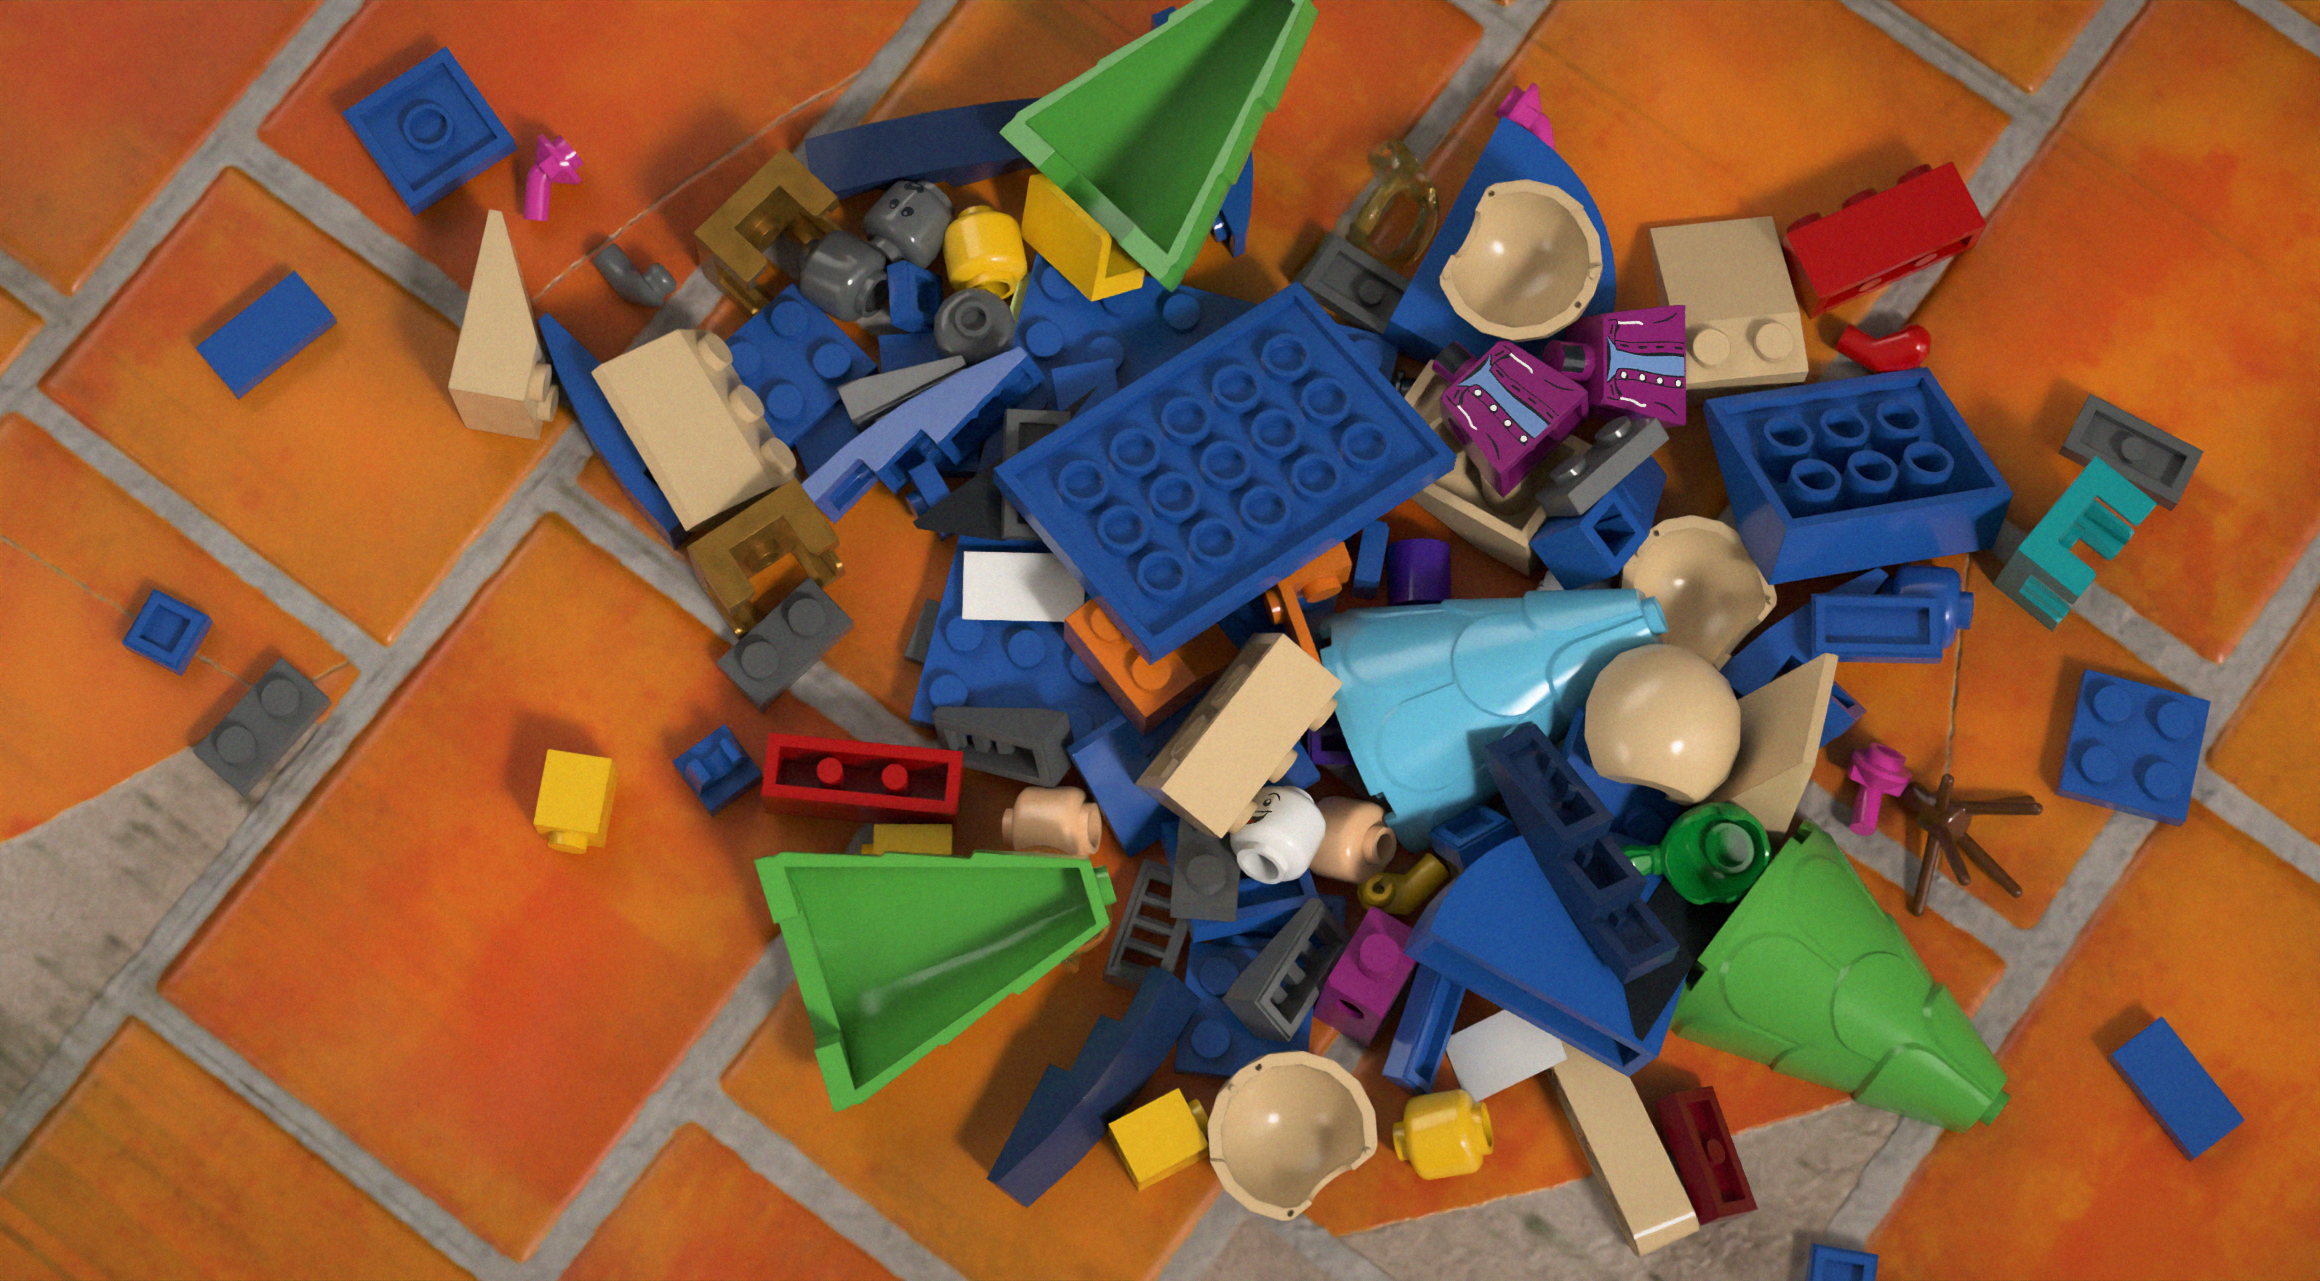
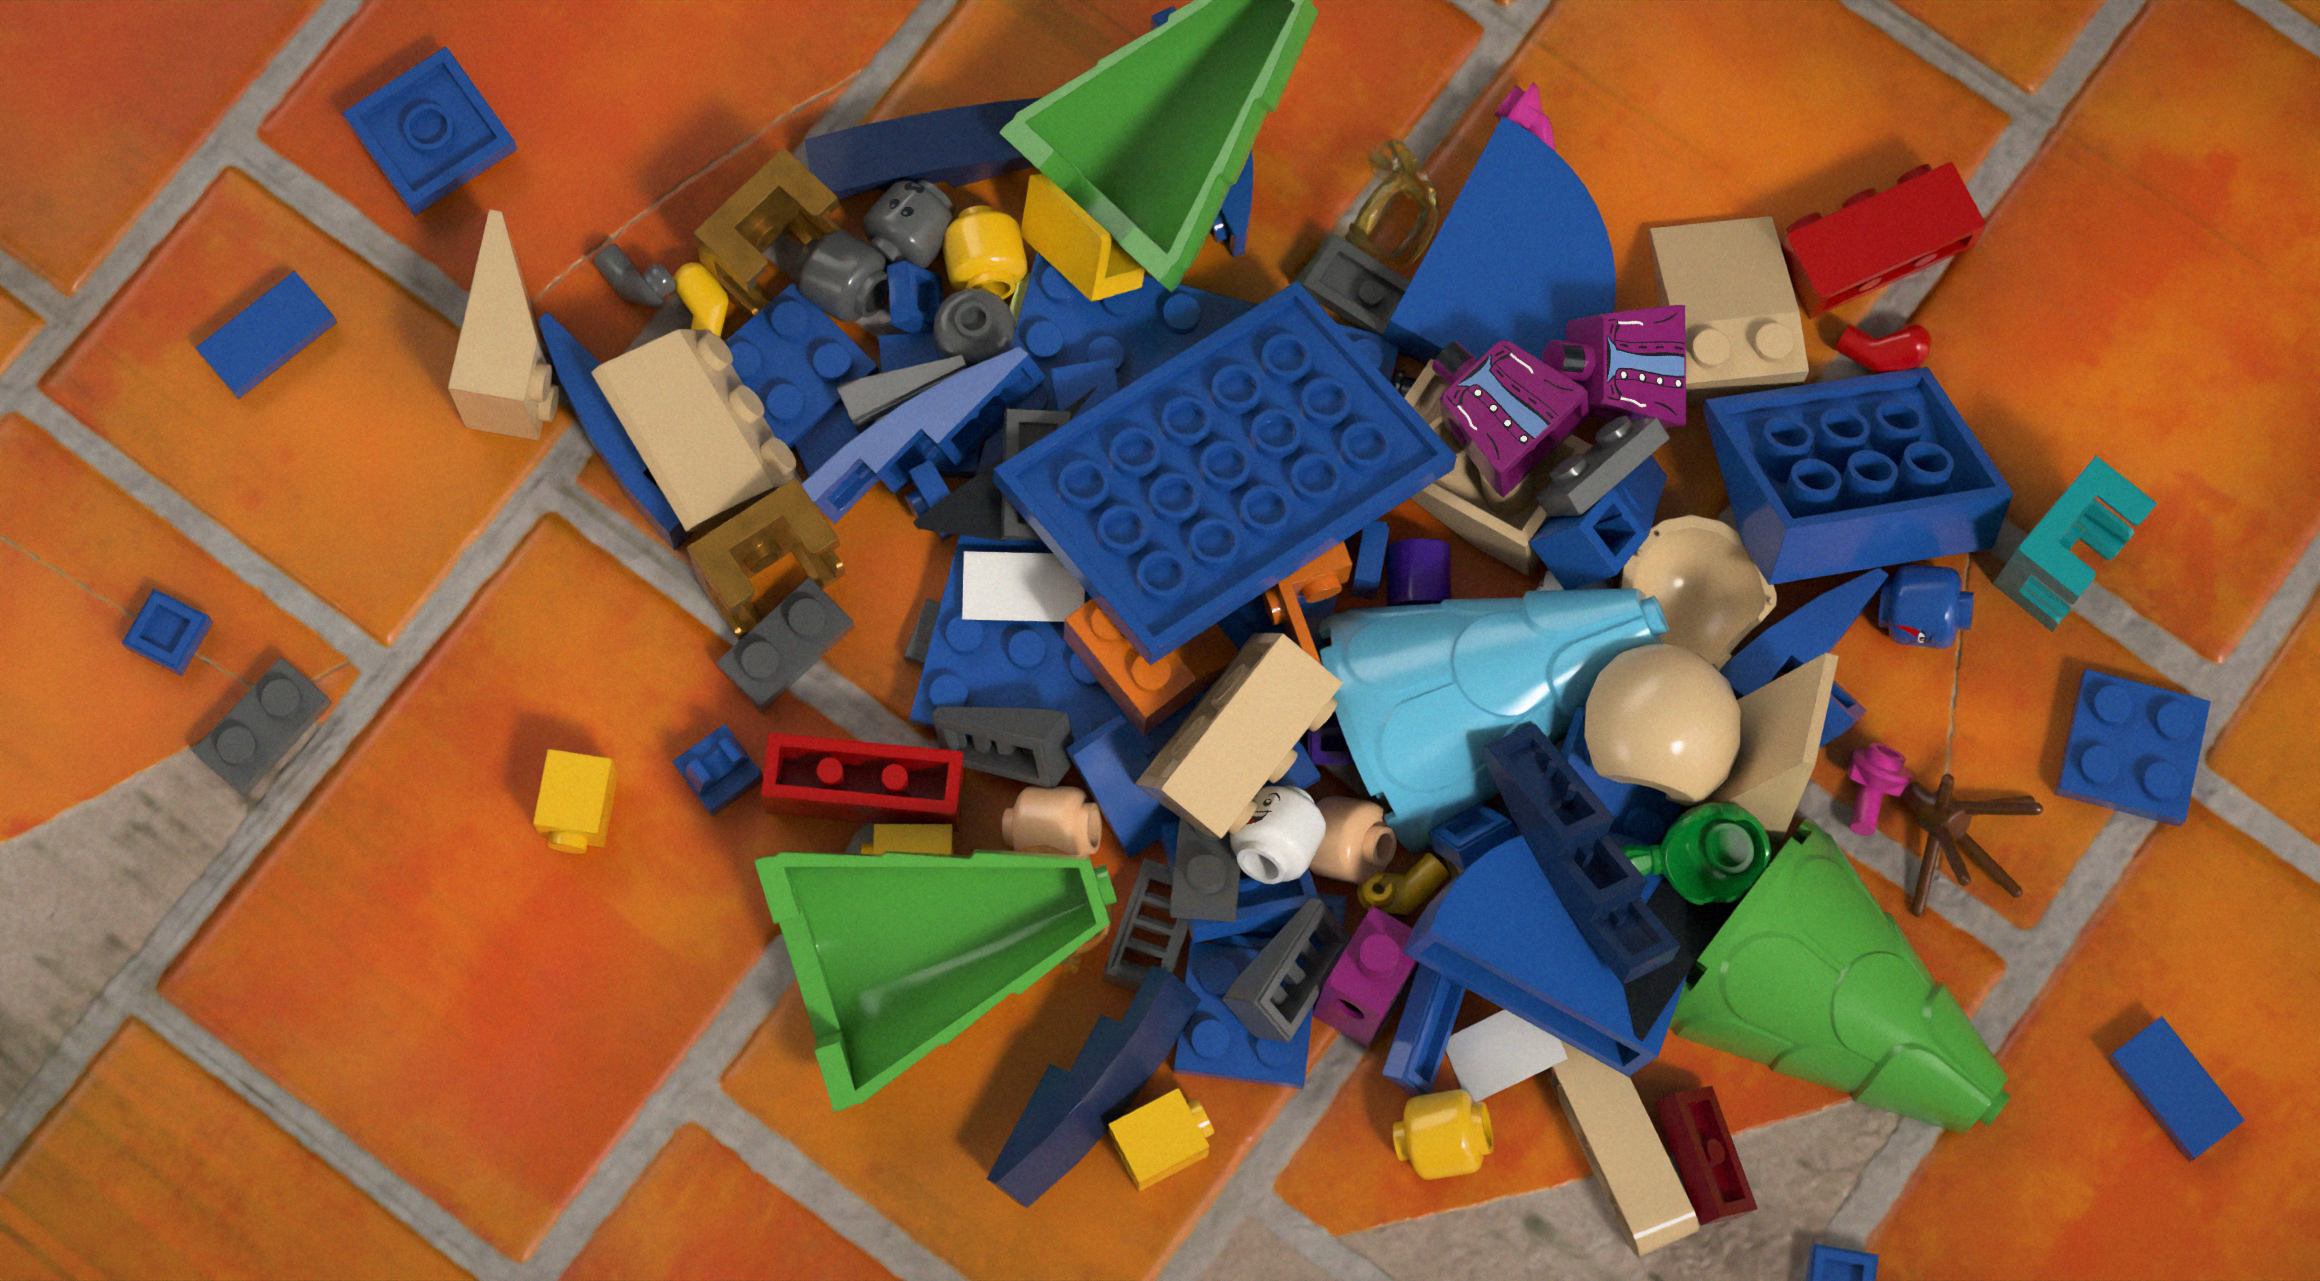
(555, 164): dark pink plate -> none
(702, 297): none -> yellow arm
(1288, 1131): tan cylinder -> none
(1524, 262): tan cylinder -> none
(1877, 628): blue tile -> none
(2135, 449): dark grey plate -> none

